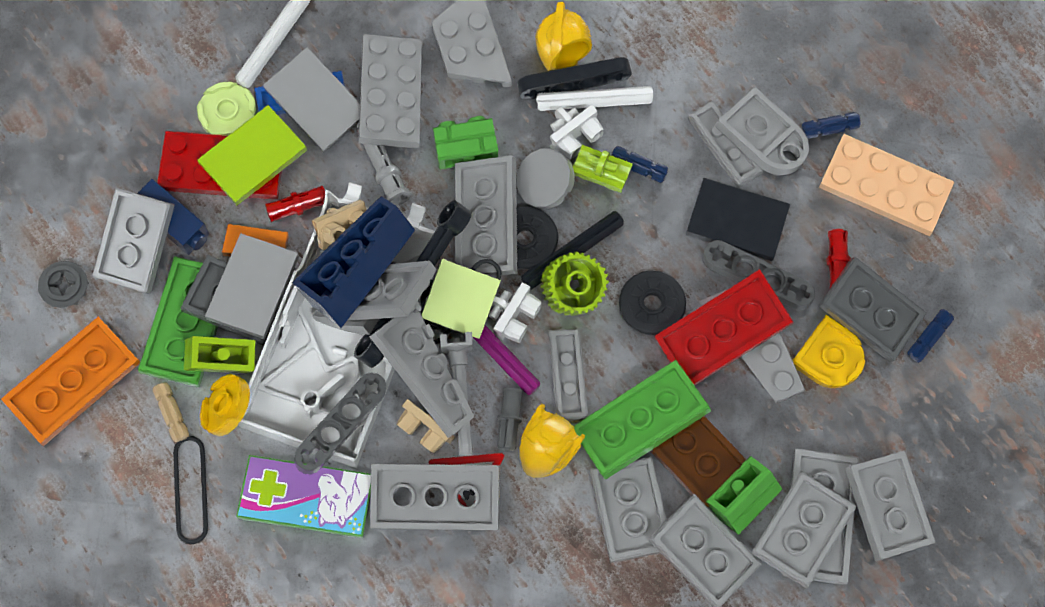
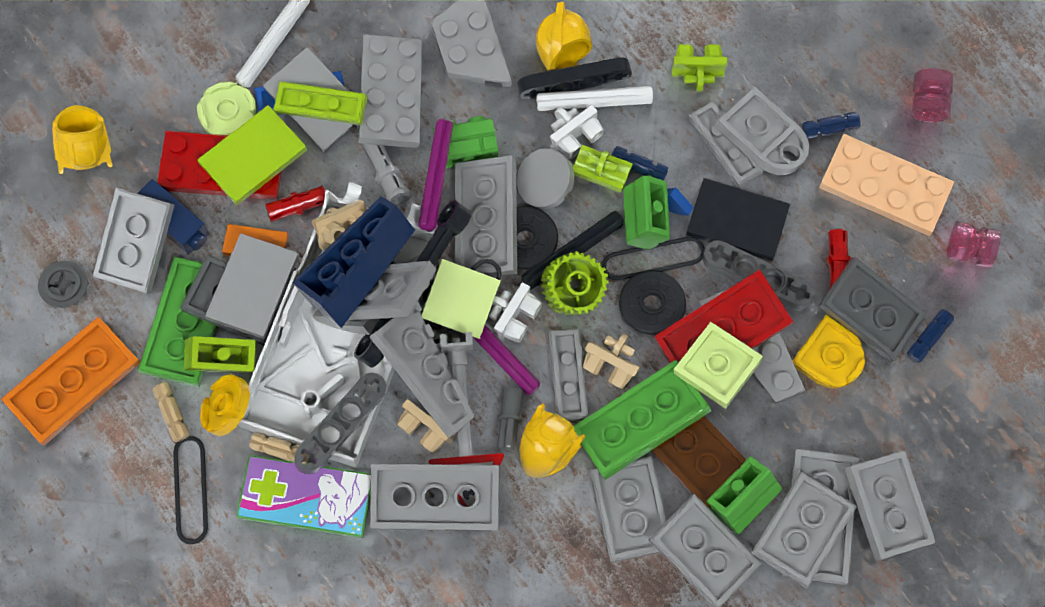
(80, 139): none -> yellow helmet
(275, 447): none -> tan axle
(320, 103): none -> lime tile
(435, 175): none -> magenta axle
(623, 368): none -> tan hips
(646, 212): none -> bright green brick
(665, 268): none -> black piece
(678, 203): none -> blue tile
(699, 68): none -> lime hips
(718, 365): none -> yellowish green tile
(932, 95): none -> clear pink wheel
(978, 245): none -> clear pink wheel

